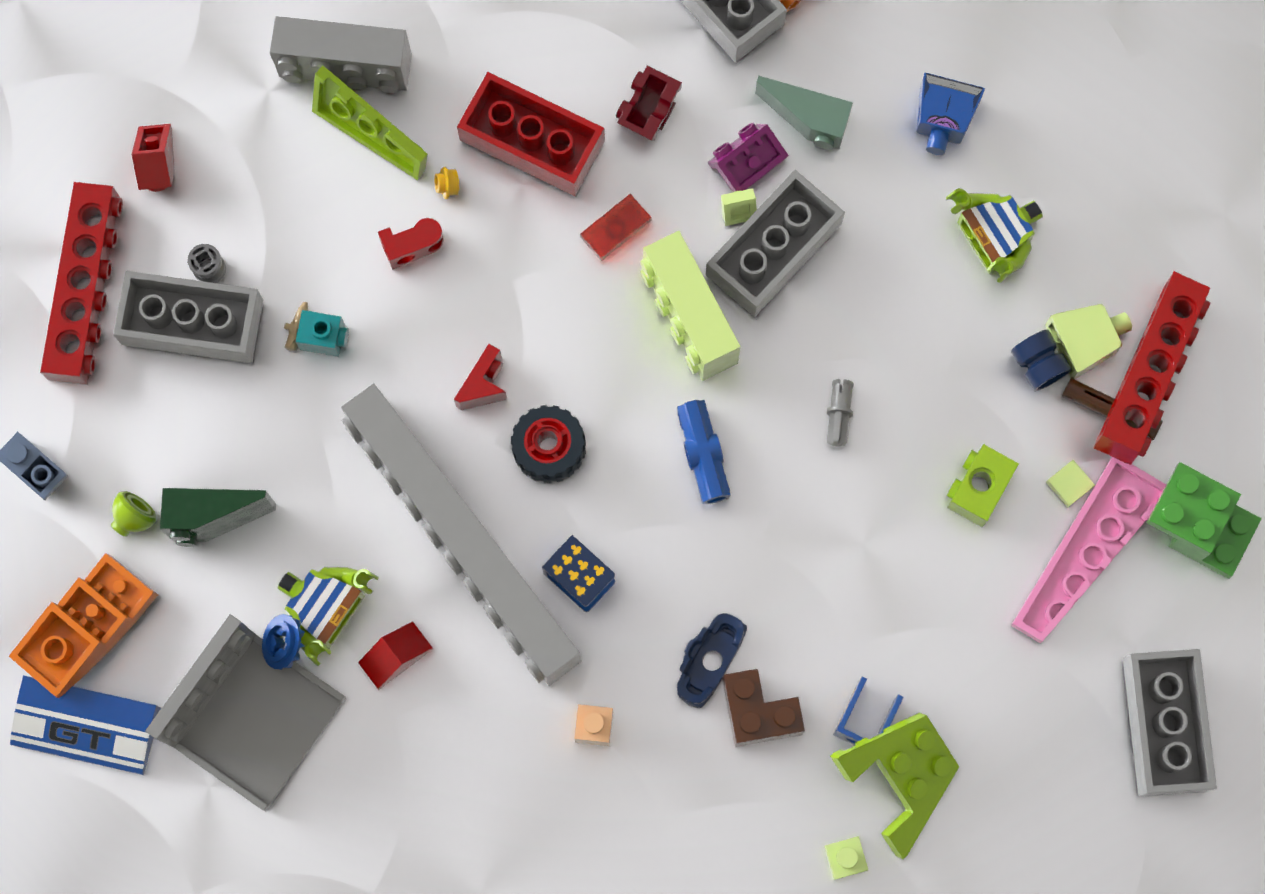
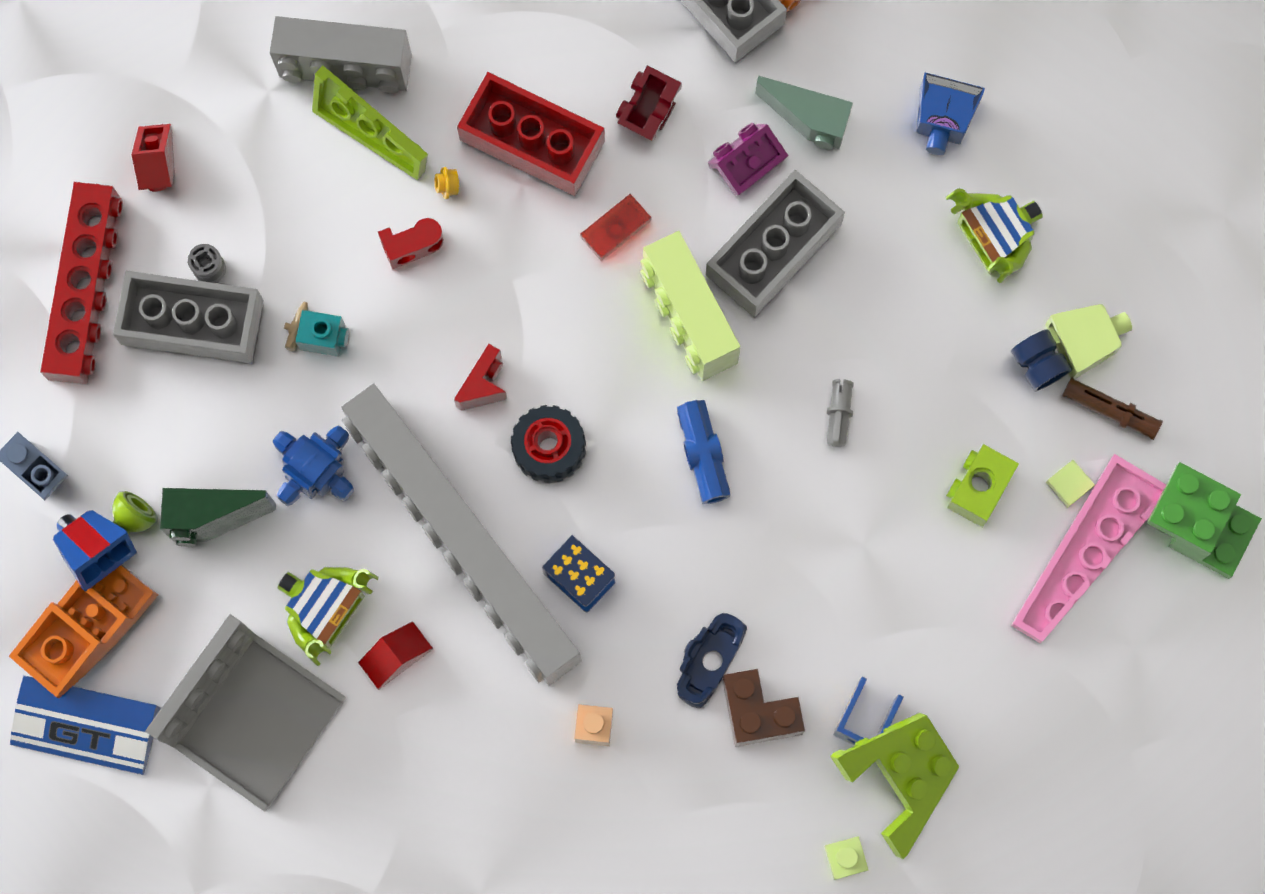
(92, 546): none -> blue torso
(273, 643): blue gear -> none
(313, 465): none -> blue piece
(738, 206): yellowish green plate -> none
(1116, 436): red brick -> none
(1169, 722): light grey brick -> none

